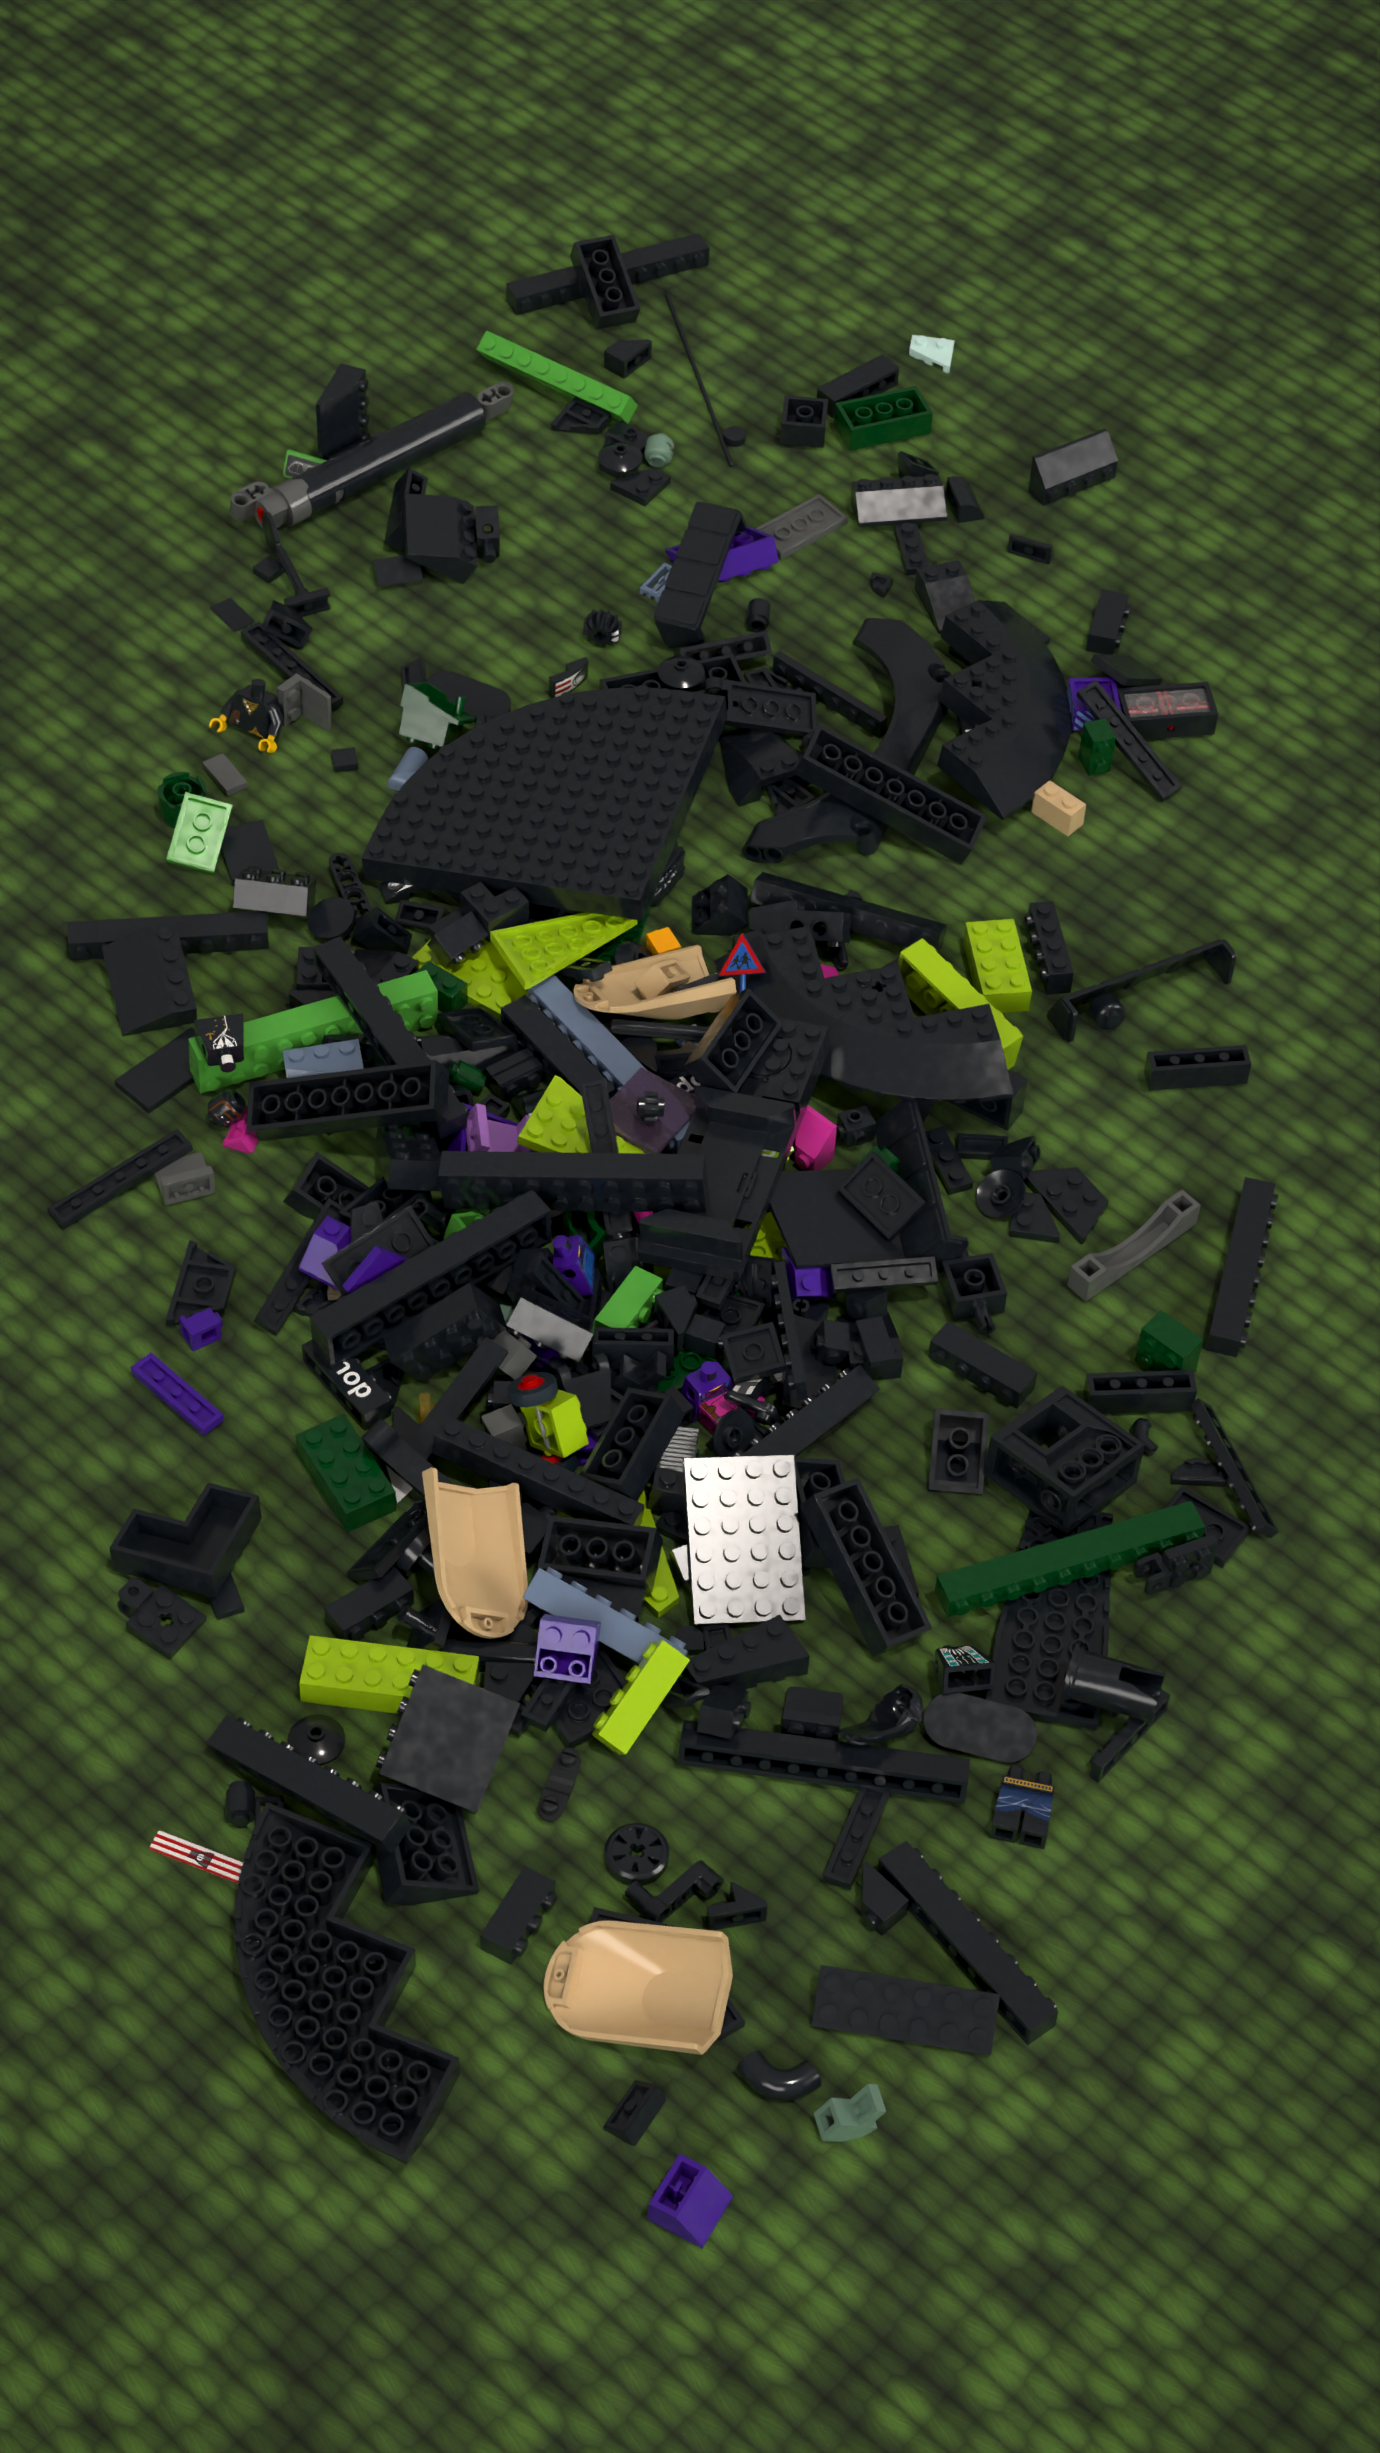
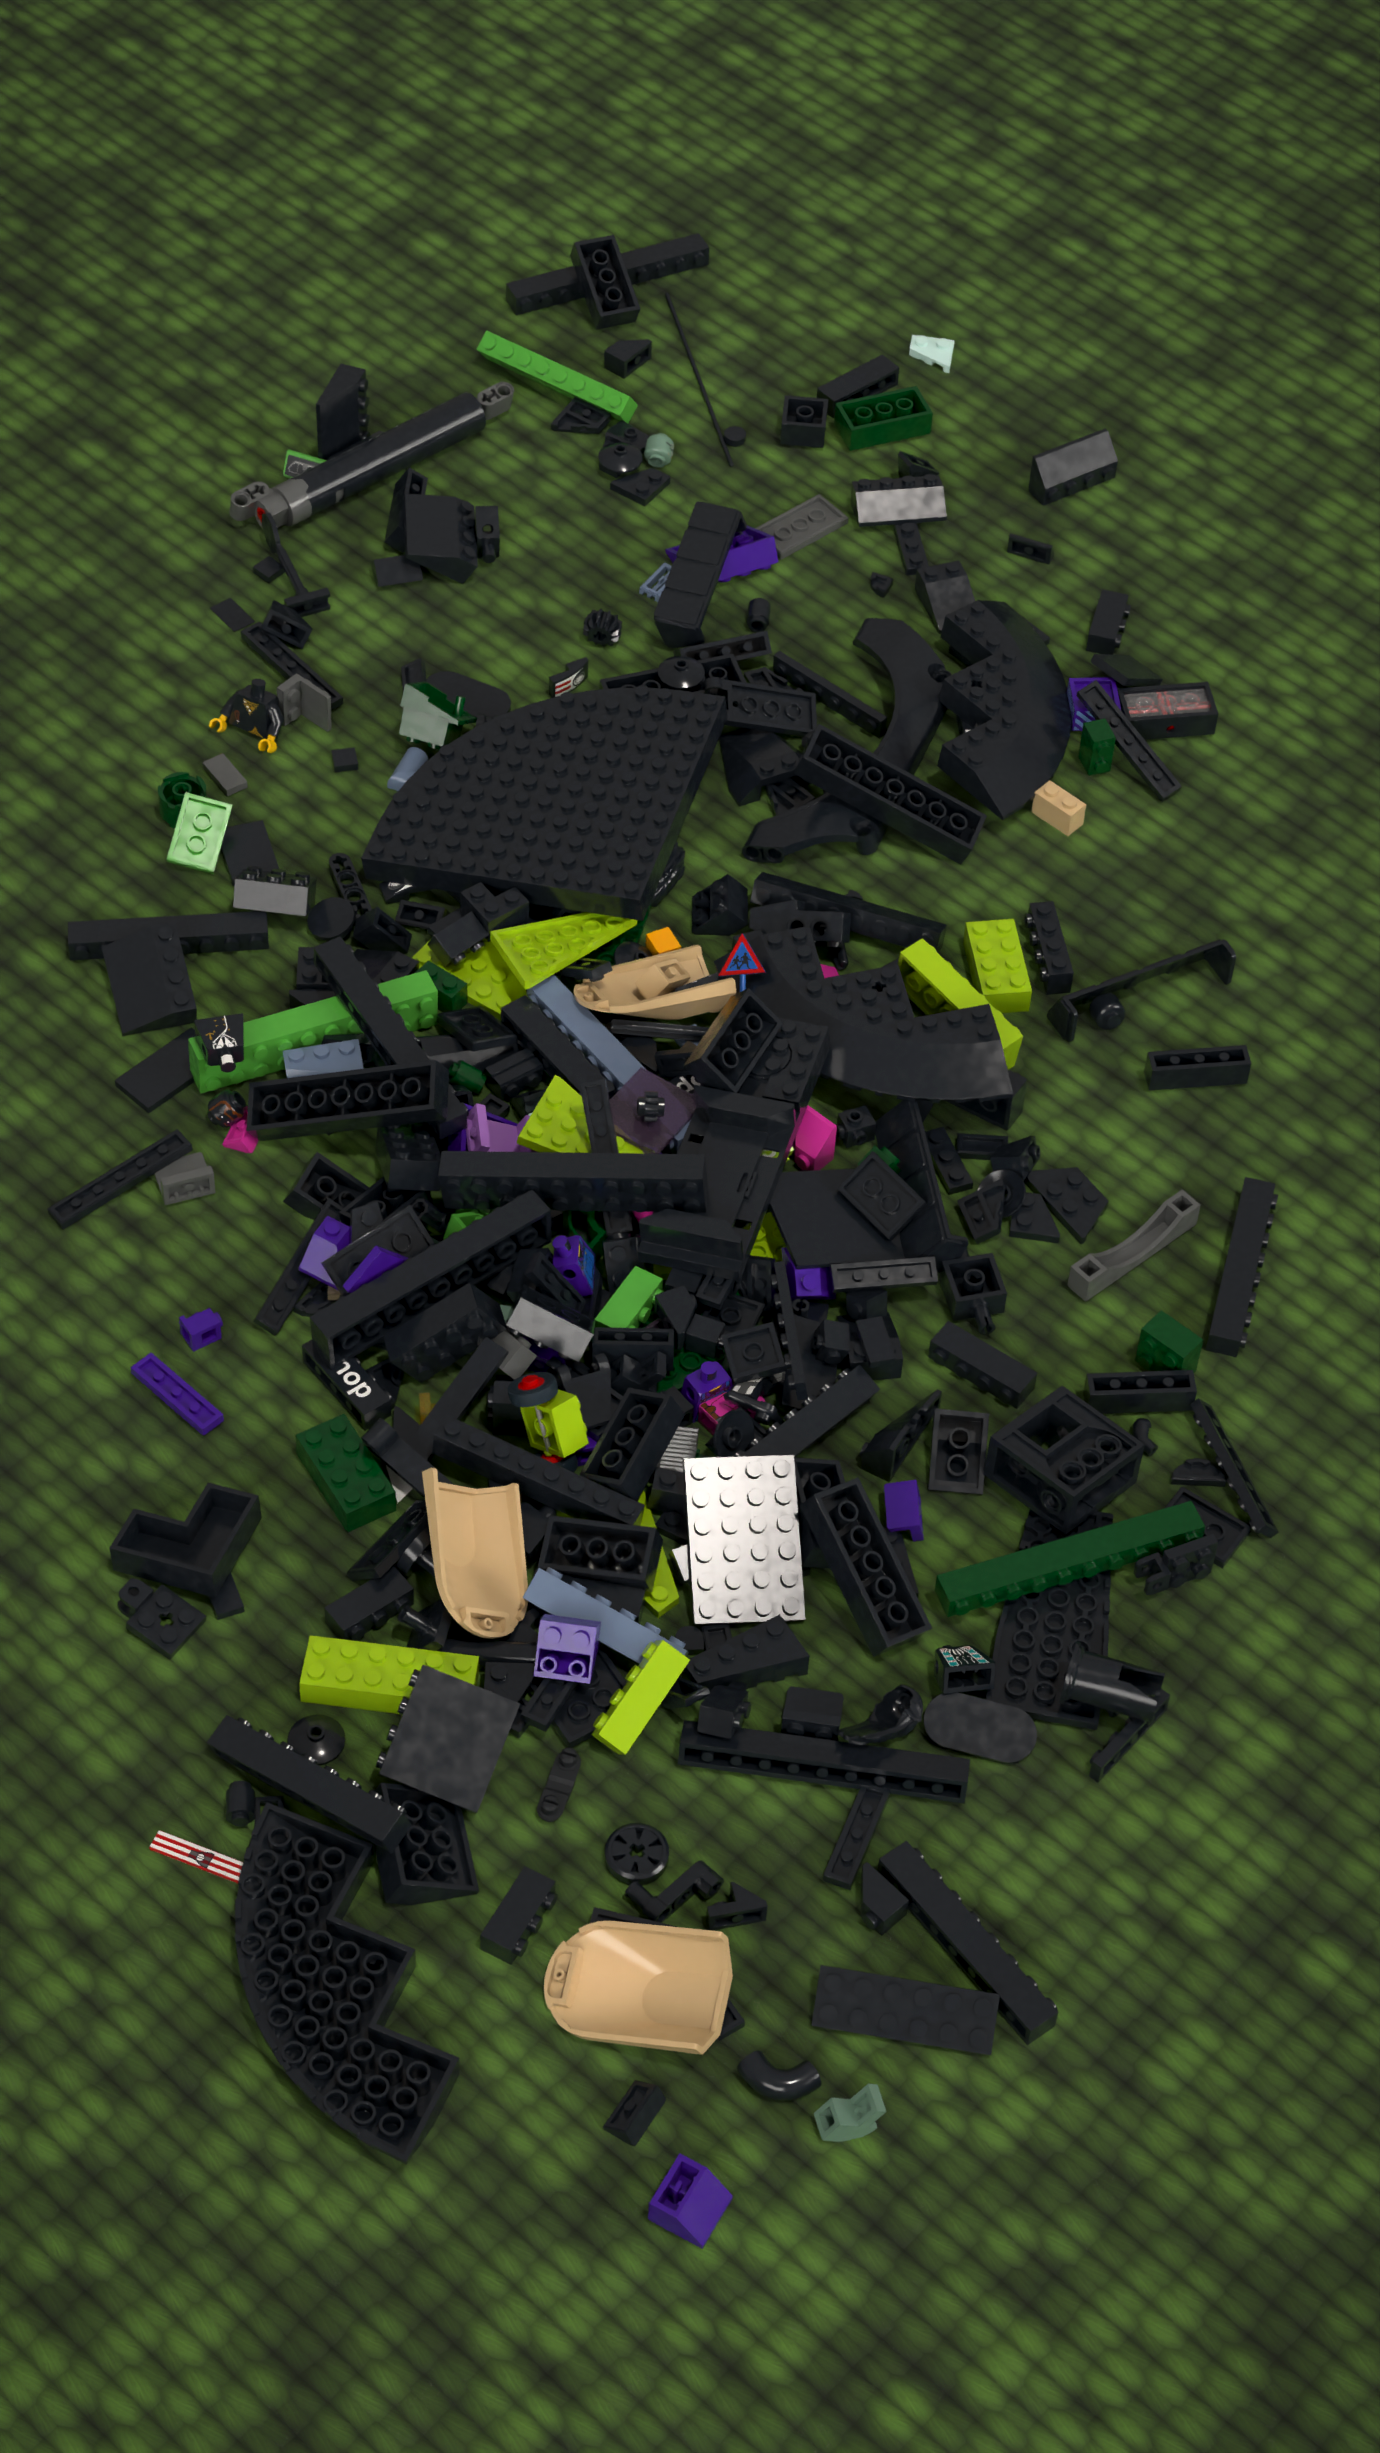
(201, 1285): black wing -> none
(506, 1426): dark grey brick -> none
(894, 1442): none -> black wedge
(904, 1508): none -> dark purple panel
(963, 500): black brick -> none
(984, 1210): none -> black wing
(1023, 1798): hips -> none

